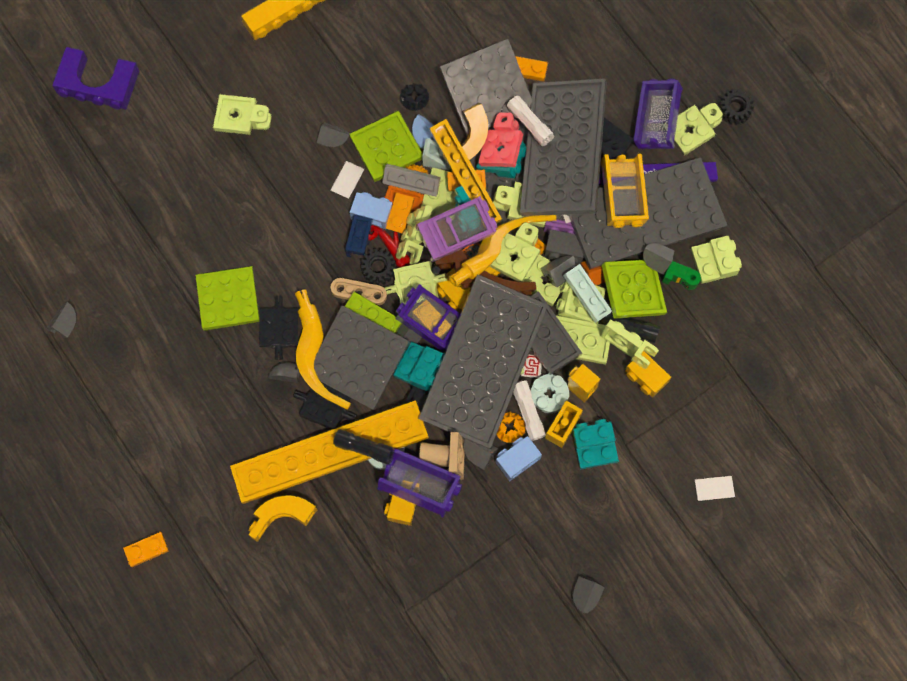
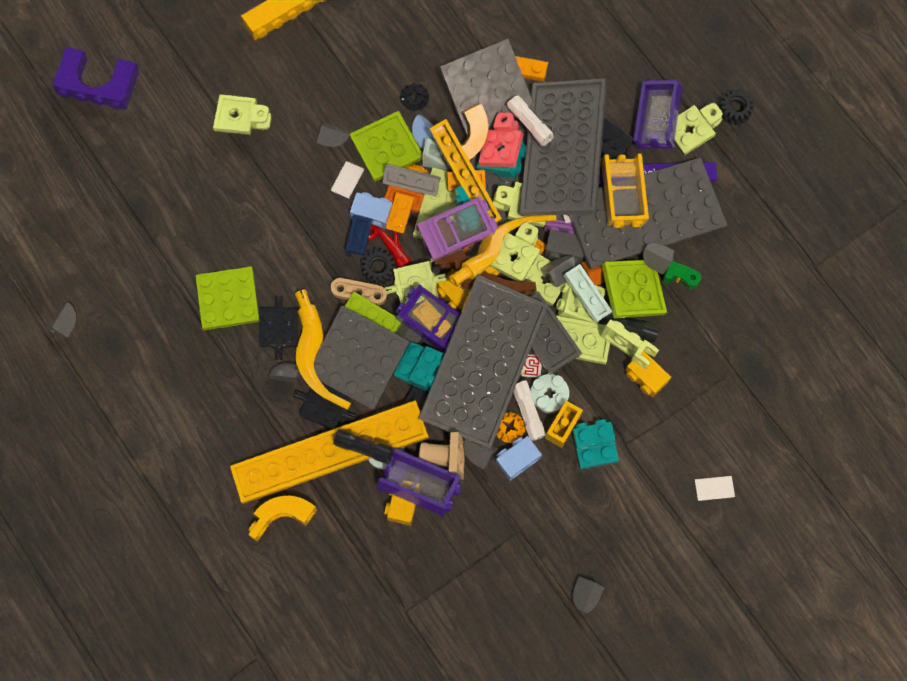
(146, 549): light orange plate -> none
(411, 237): yellowish green plate -> none
(583, 382): yellow brick -> none
(716, 259): yellowish green plate -> none

